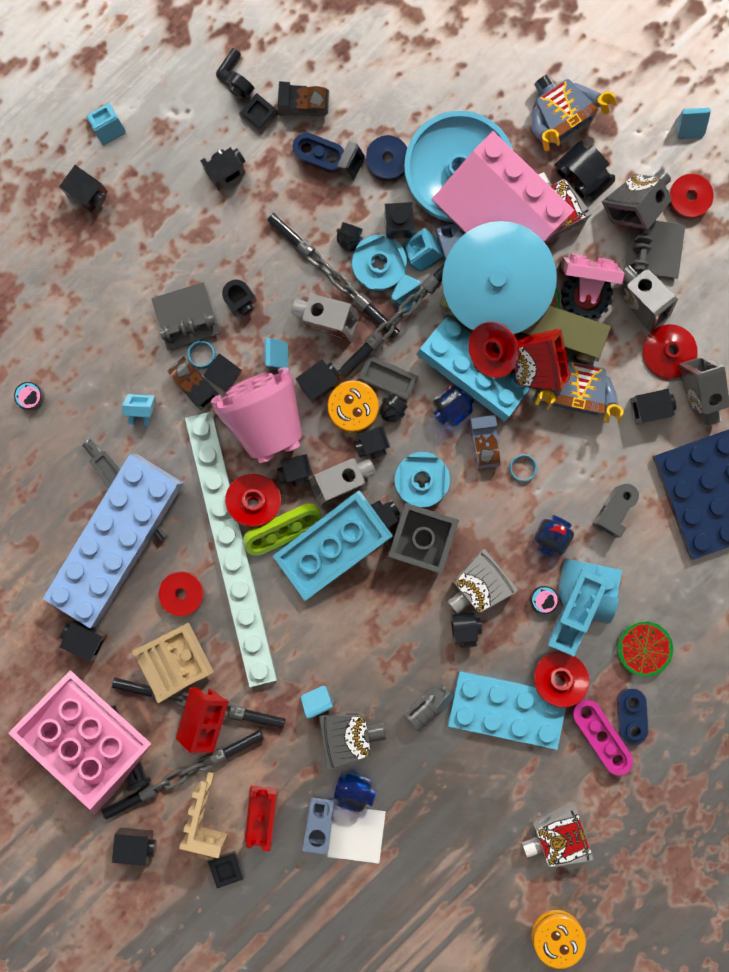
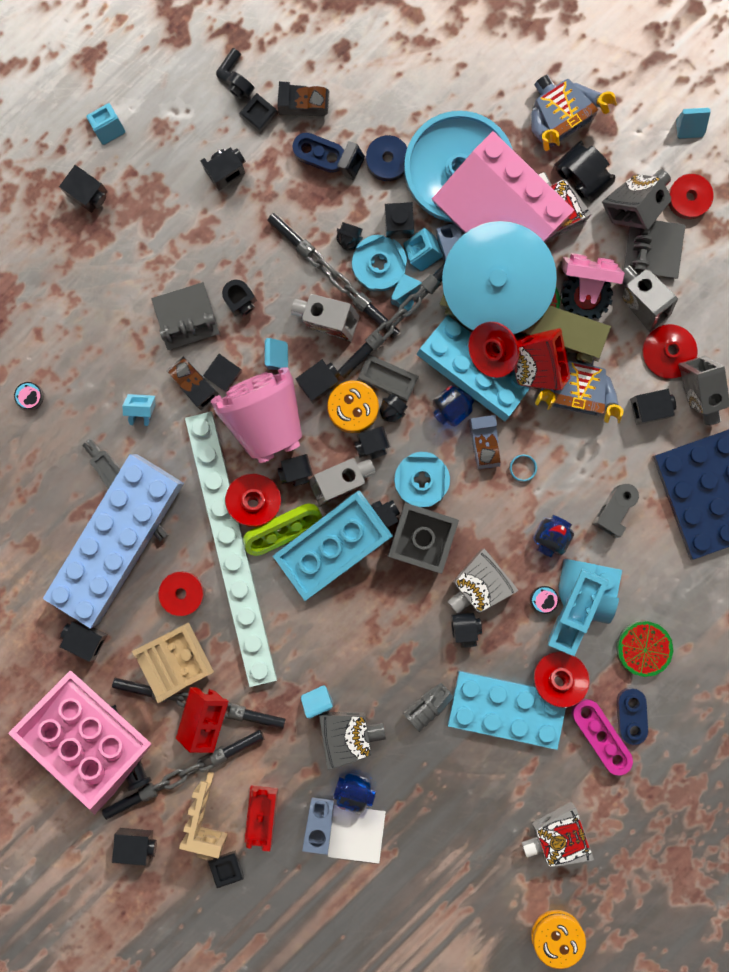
(192, 346): medium azure axle -> none

